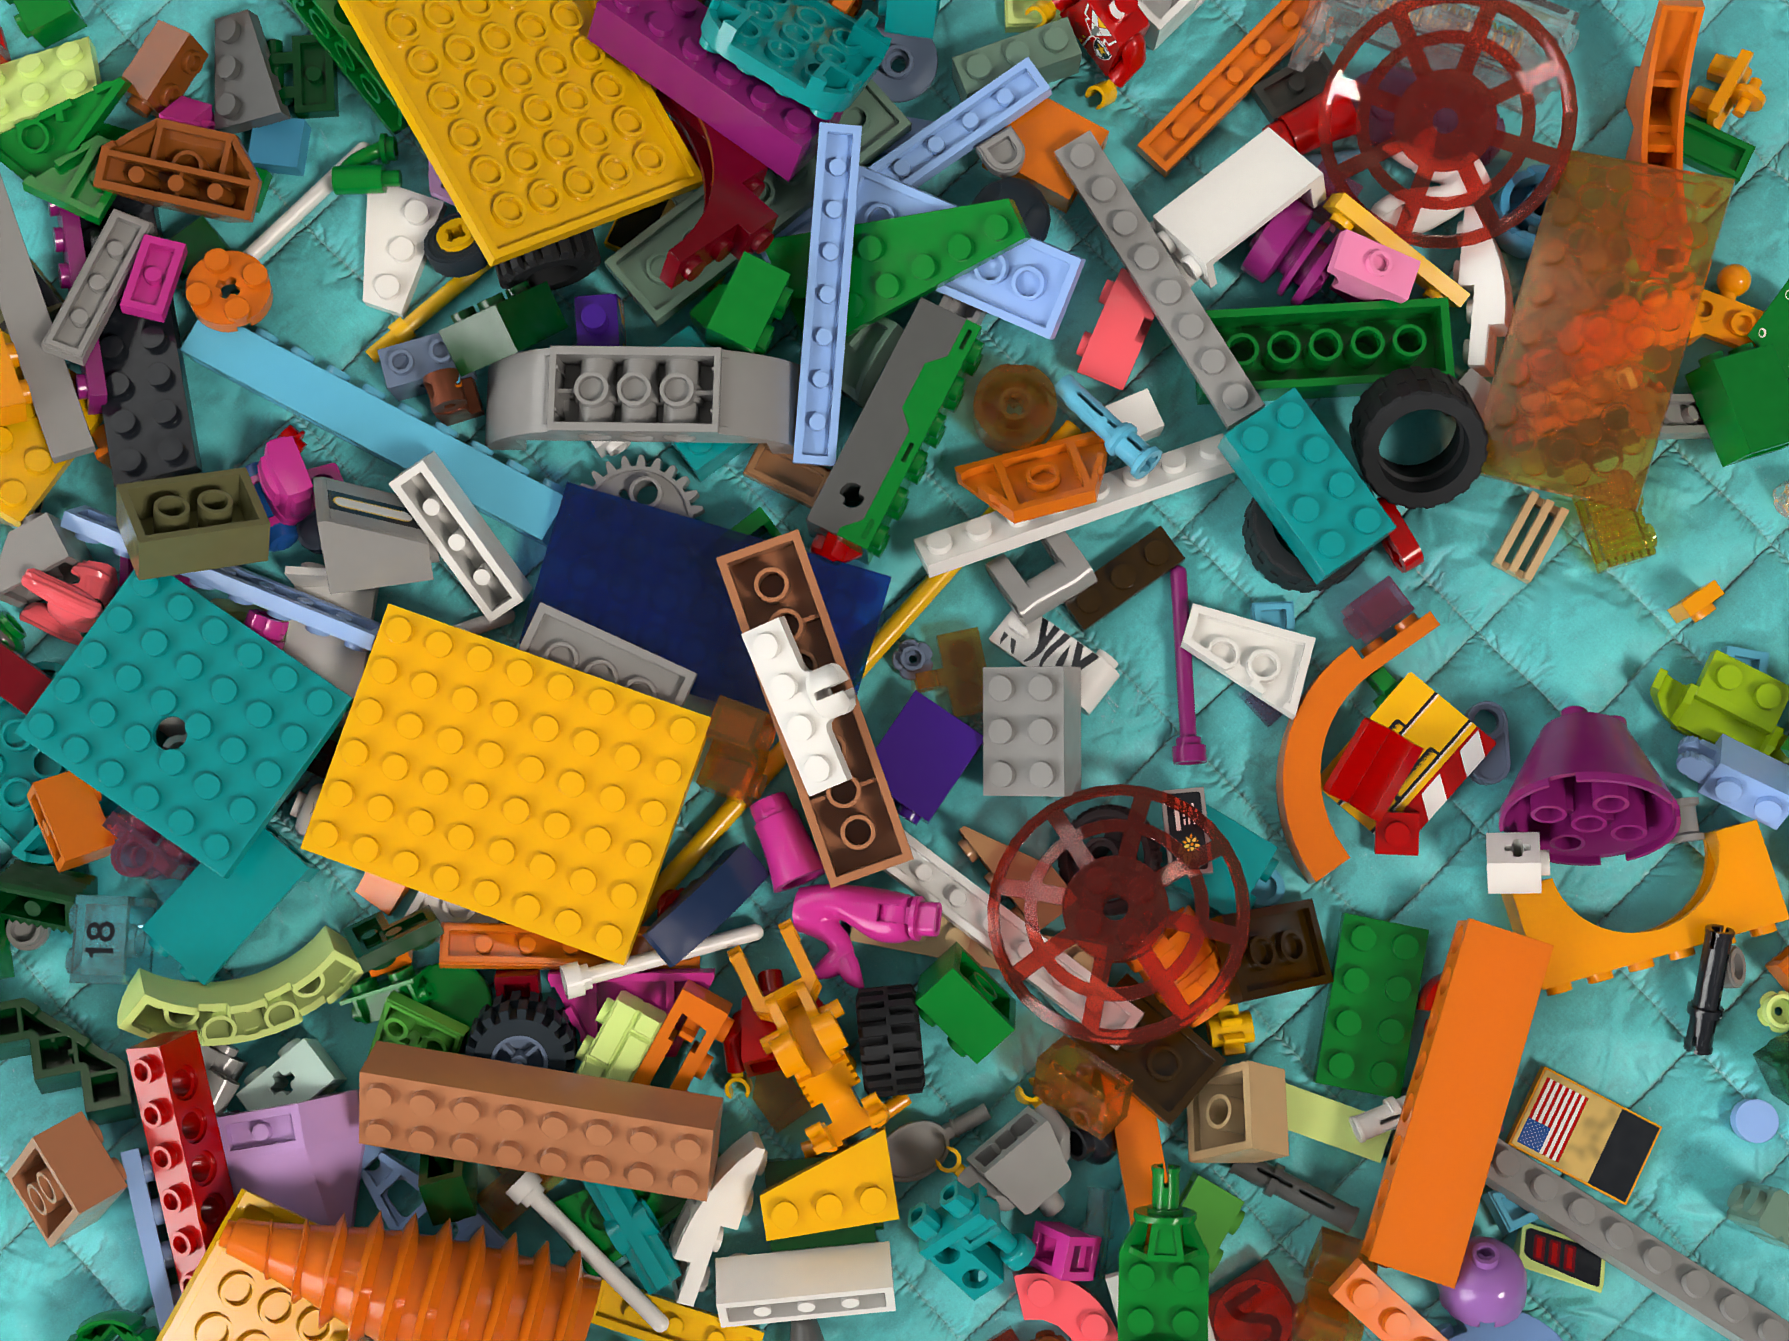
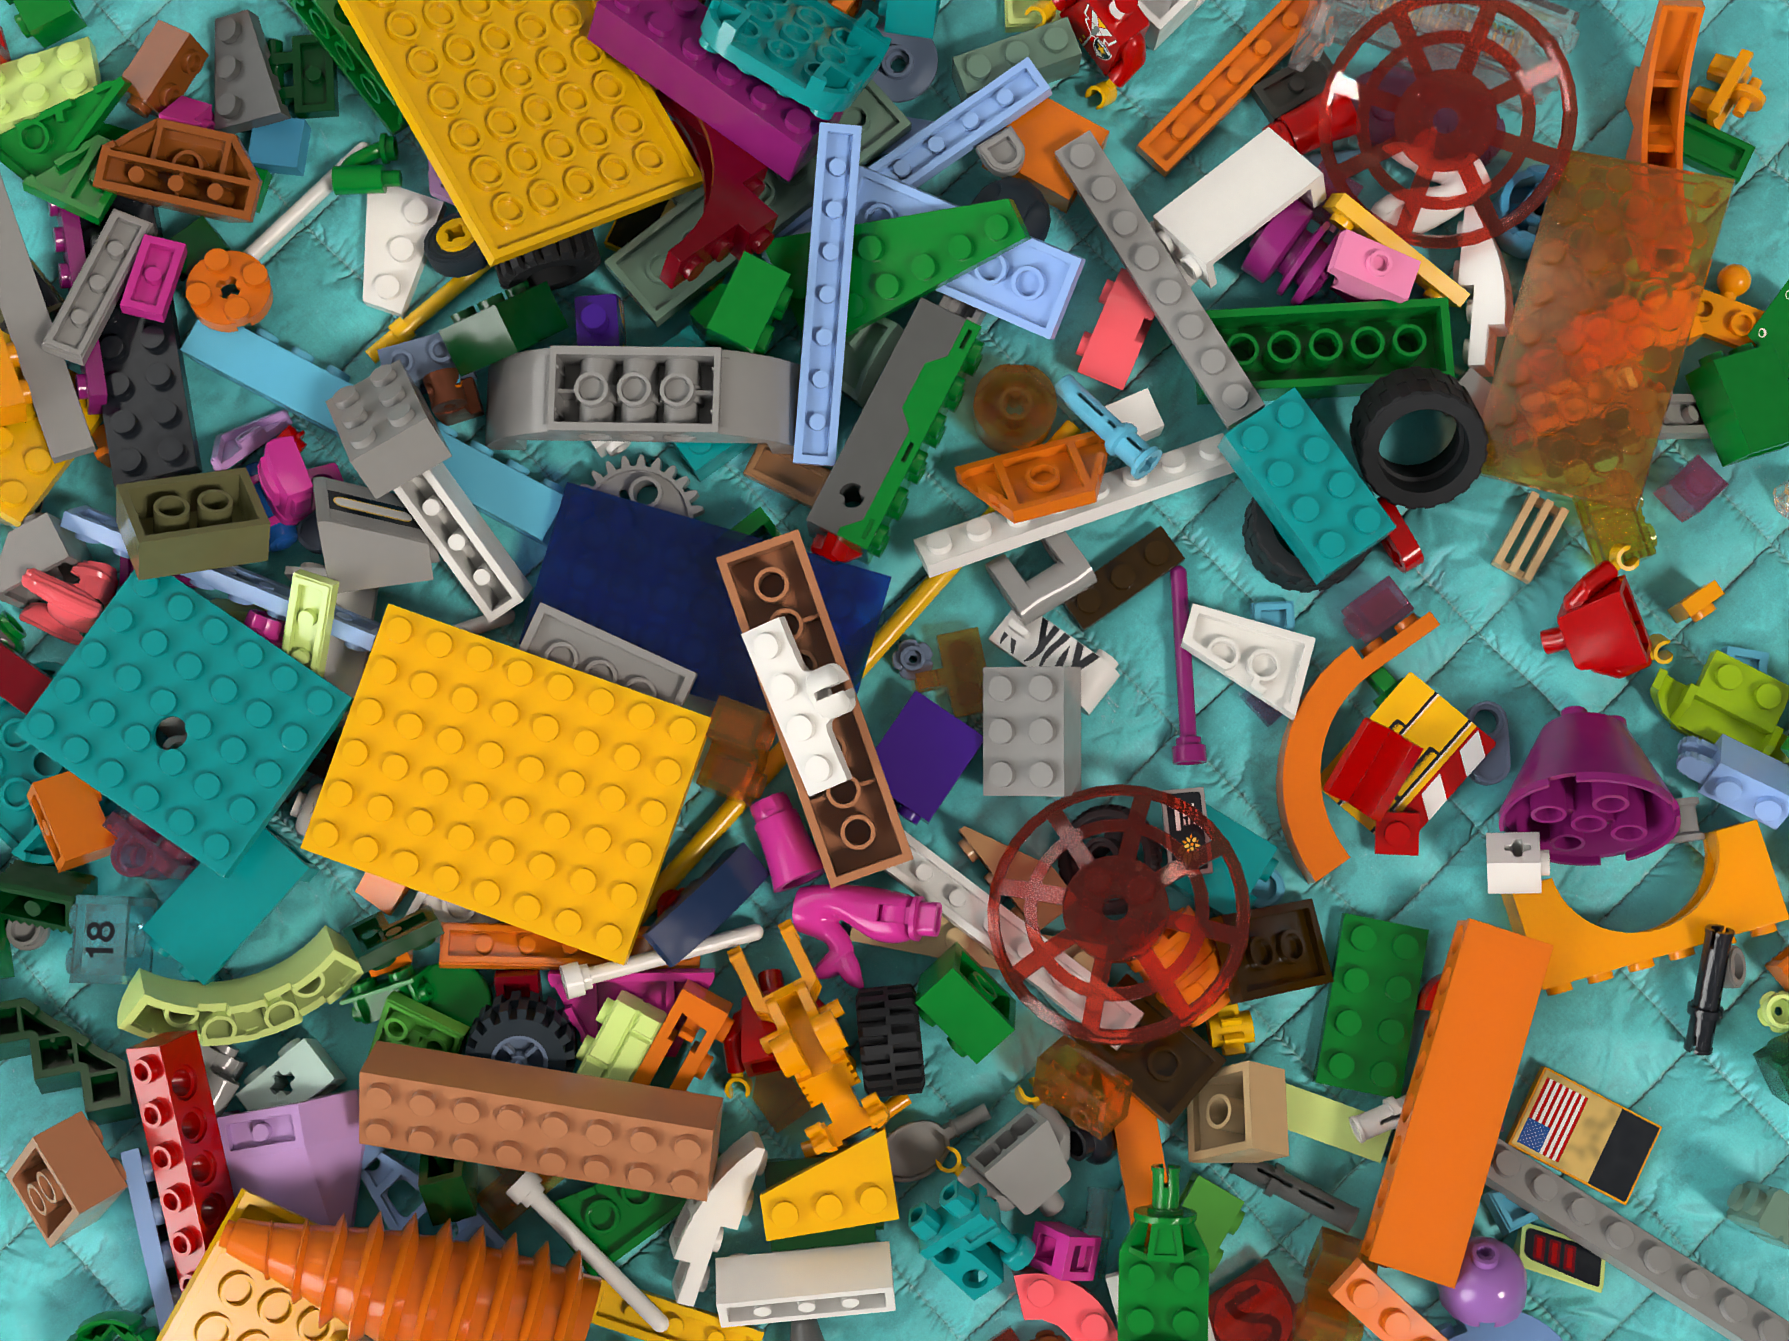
(241, 441): none -> lavender tile
(310, 619): none -> yellowish green tile
(387, 429): none -> light grey brick
(635, 1234): teal piece -> none
(1604, 624): none -> red torso
(1690, 488): none -> clear pink brick
(1754, 1120): light blue tile -> none

